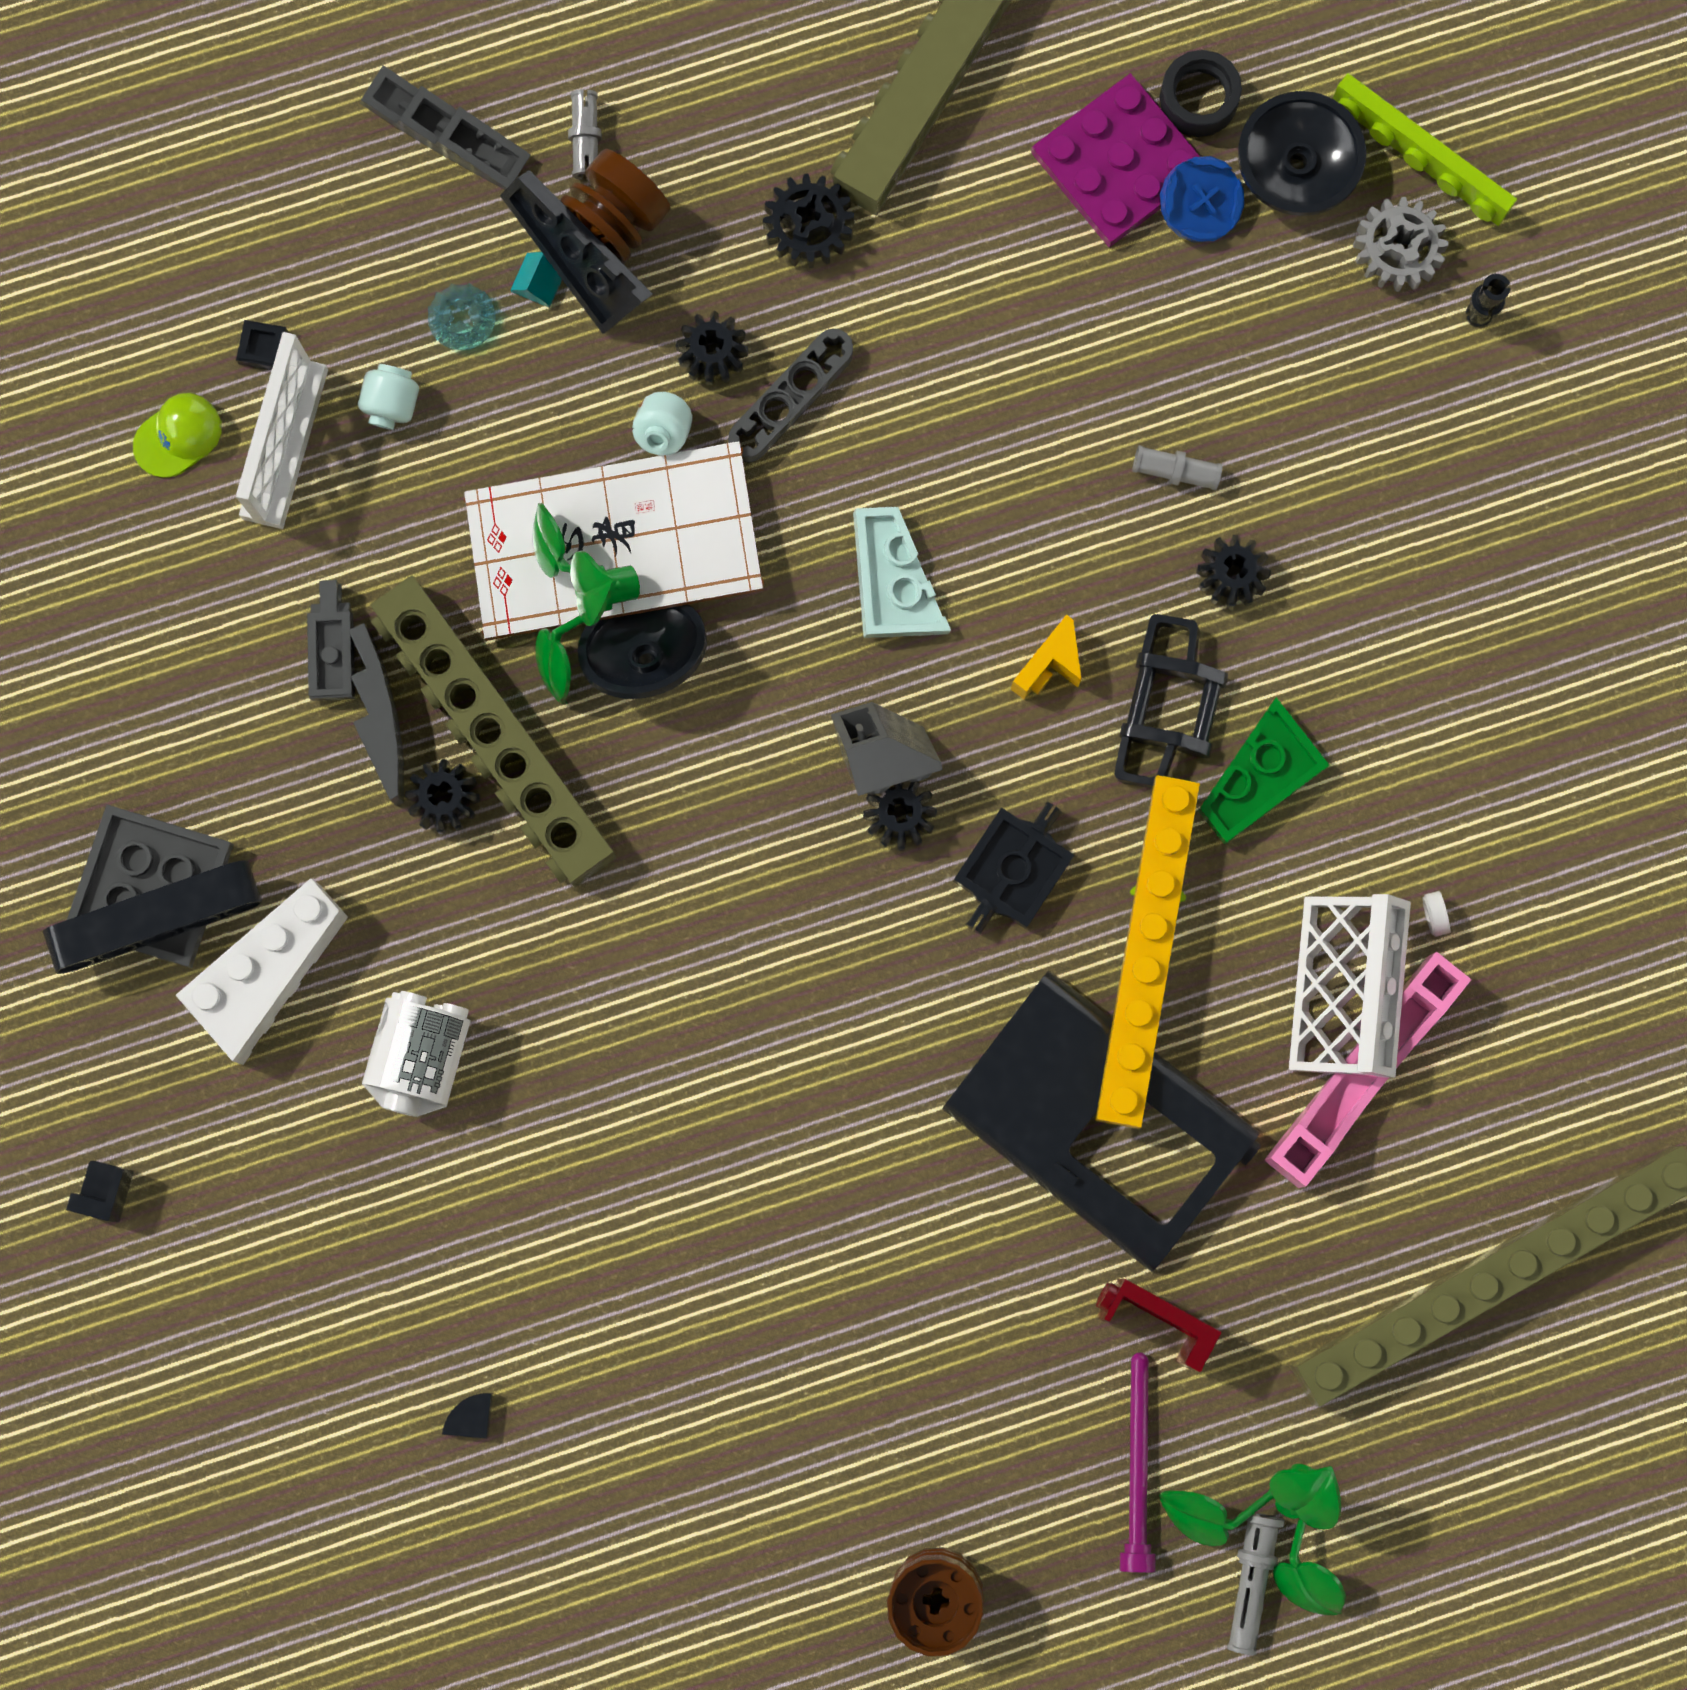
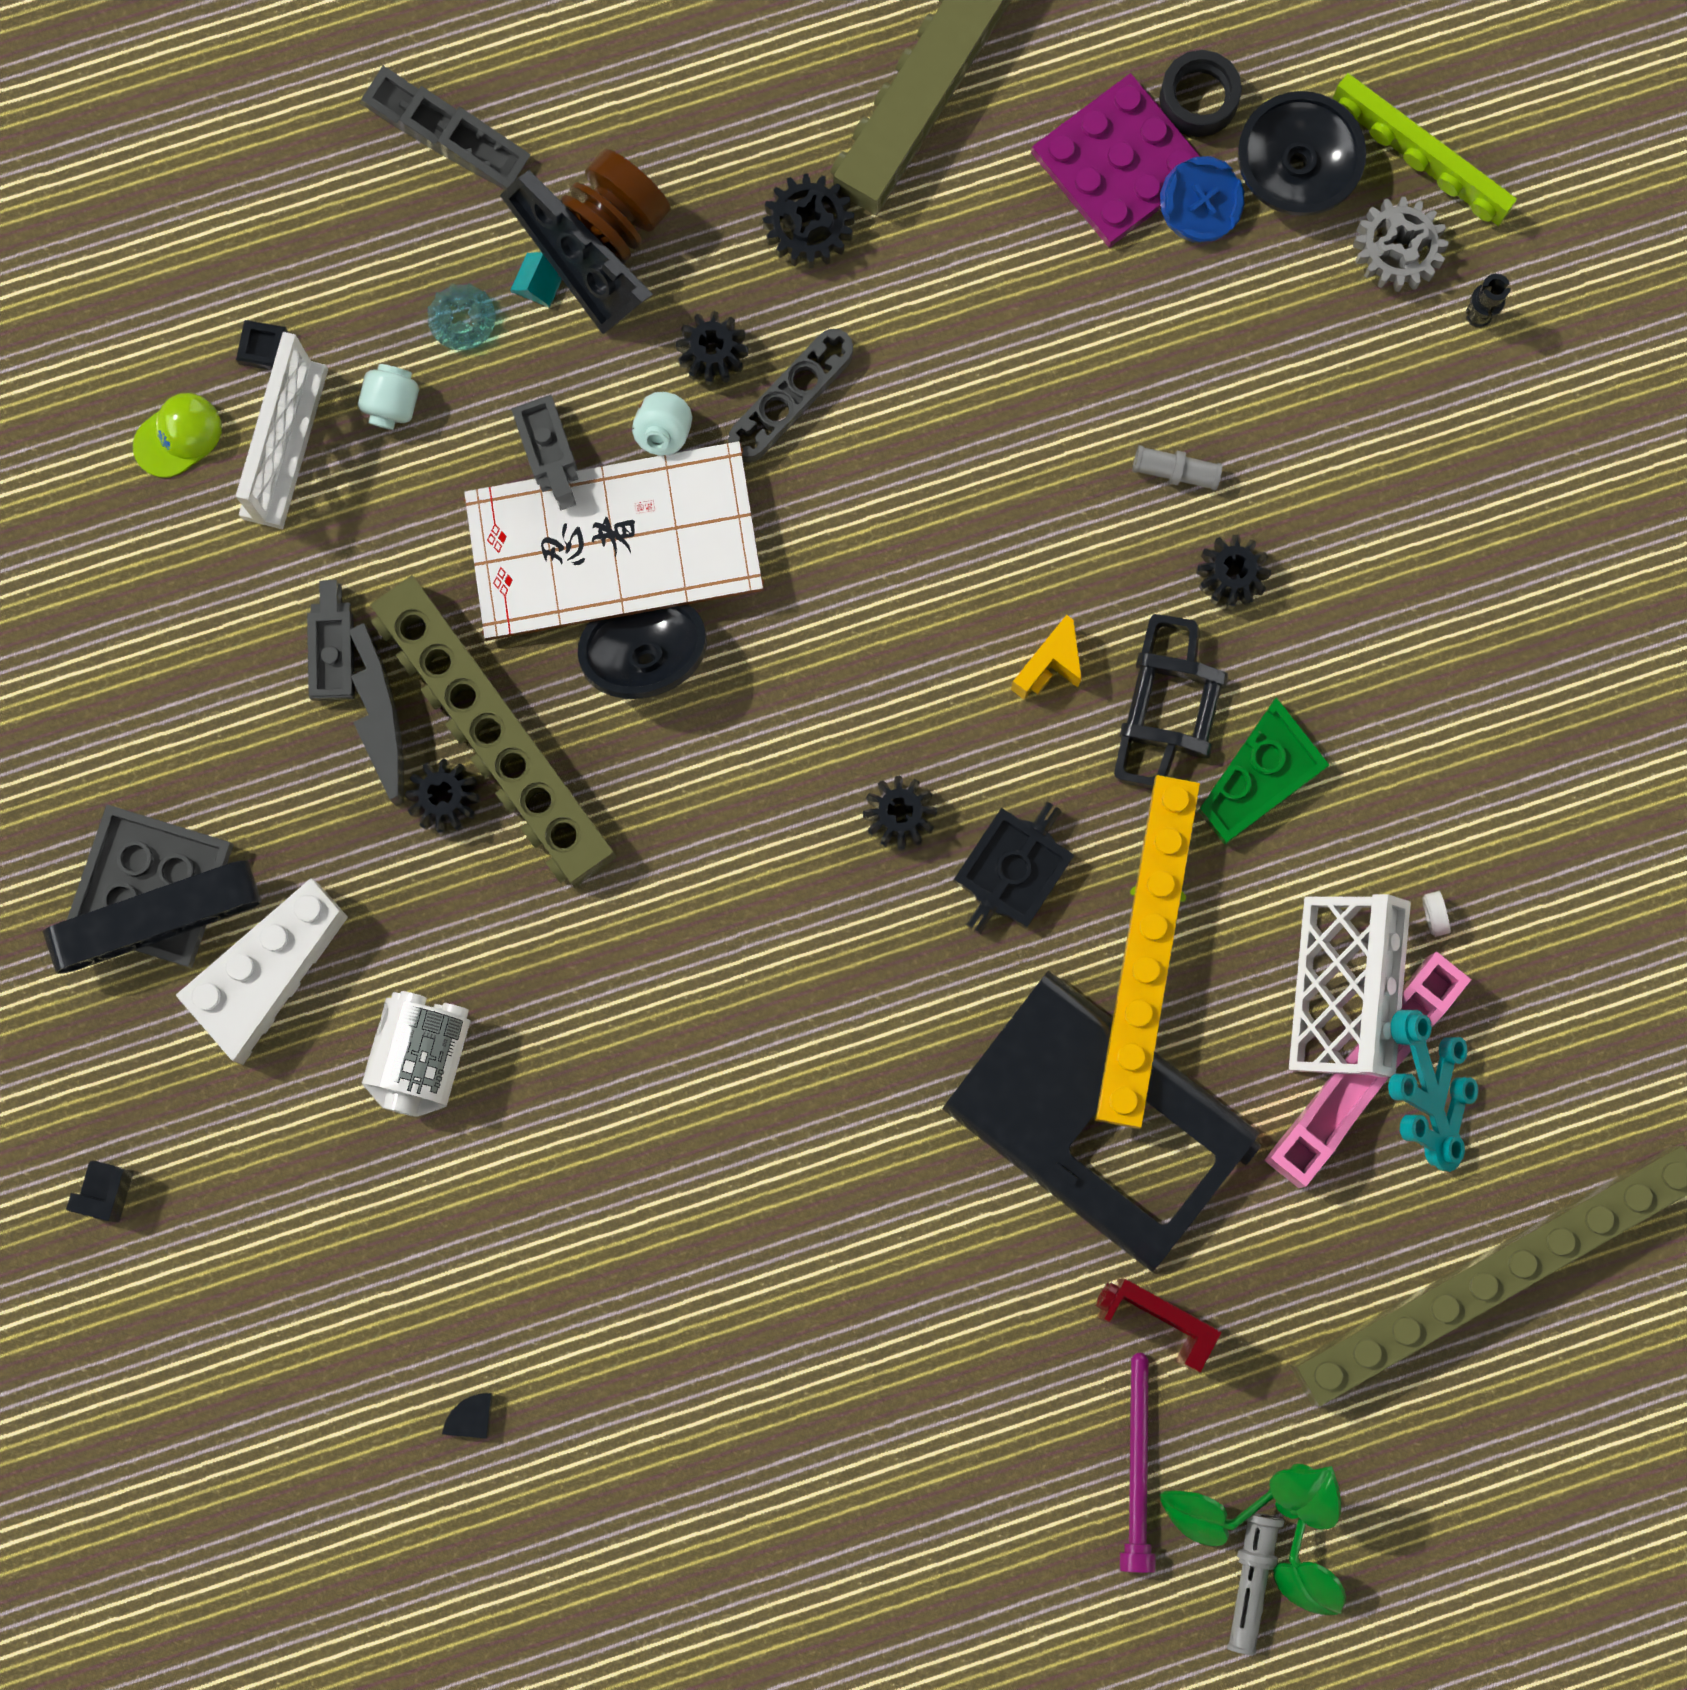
(547, 448): none -> dark grey hinge
(584, 131): light grey pin -> none
(594, 591): green plant -> none
(883, 748): dark grey slope -> none
(891, 580): light aqua wing -> none
(930, 1628): reddish brown wheel -> none
(1442, 1144): none -> teal plant

